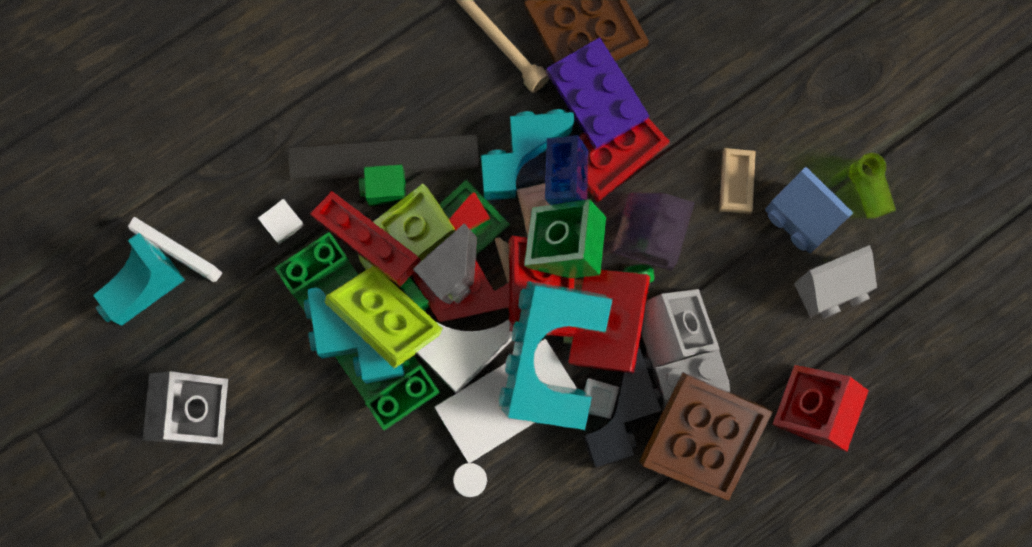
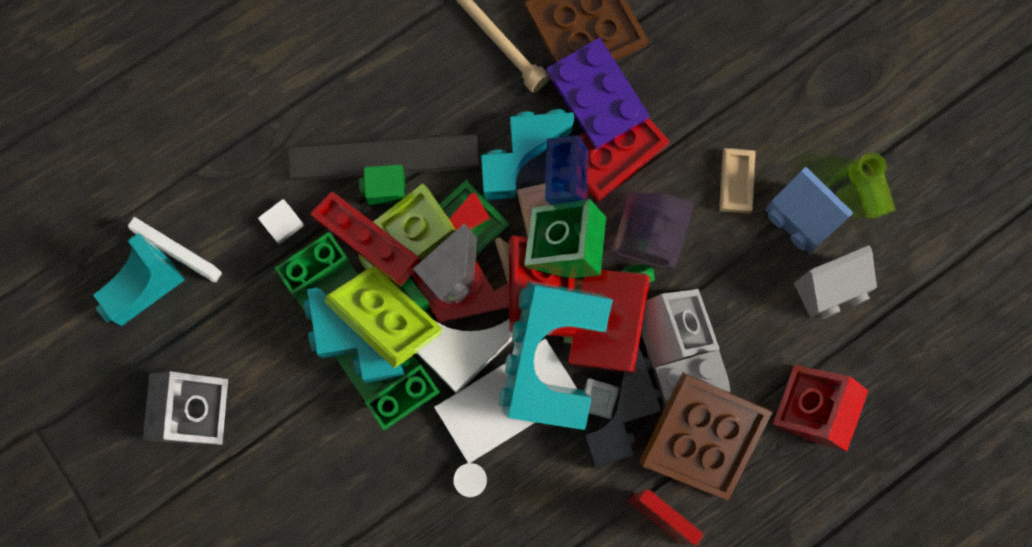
(666, 518): none -> red tile

